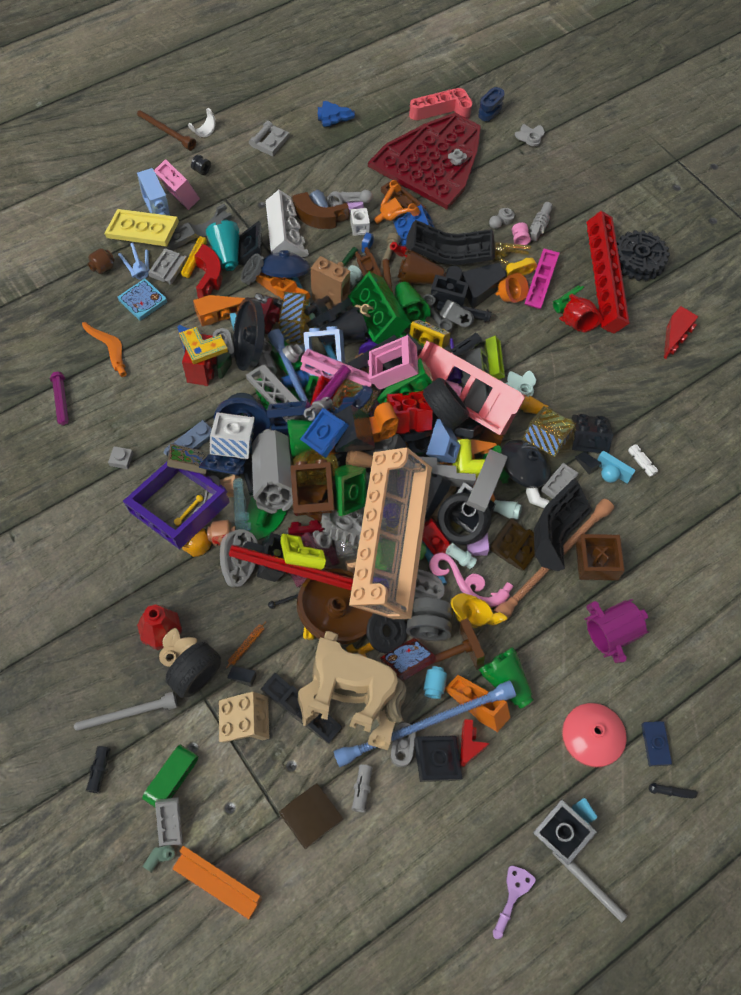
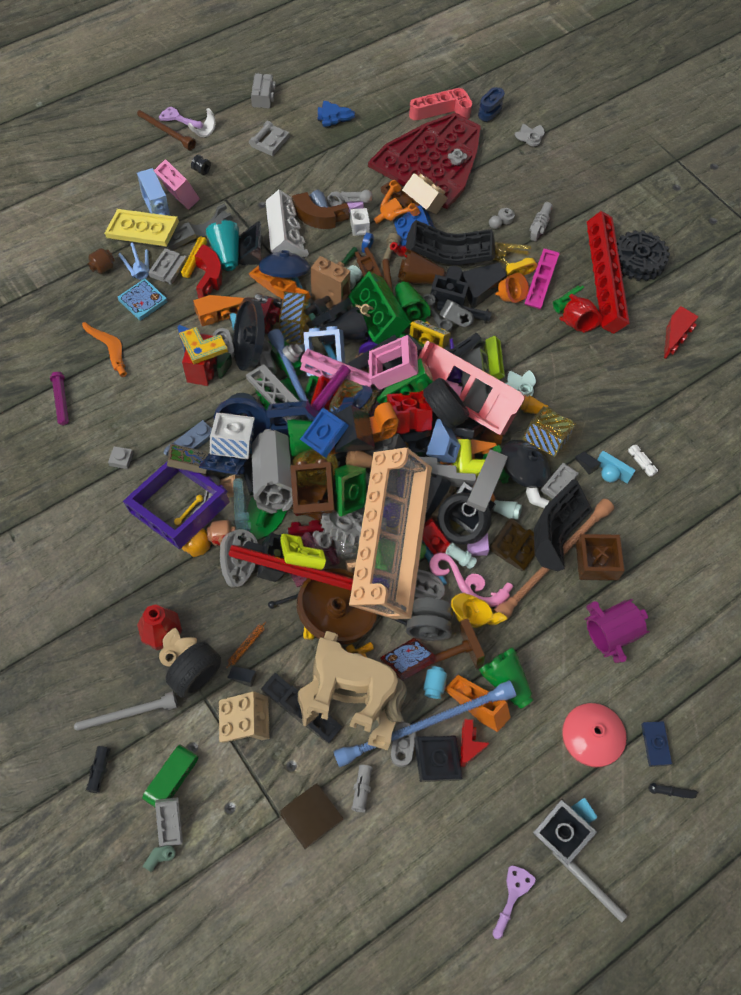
(172, 114): none -> lavender piece
(217, 883): orange fence -> none
(252, 269): dark grey wheel -> none
(262, 90): none -> light grey brick
(302, 376): blue cone -> none
(316, 407): light grey pin -> none
(379, 640): black wheel -> none
(425, 193): none -> brick
(521, 234): bright pink wheel -> none
(591, 433): black bracket -> none

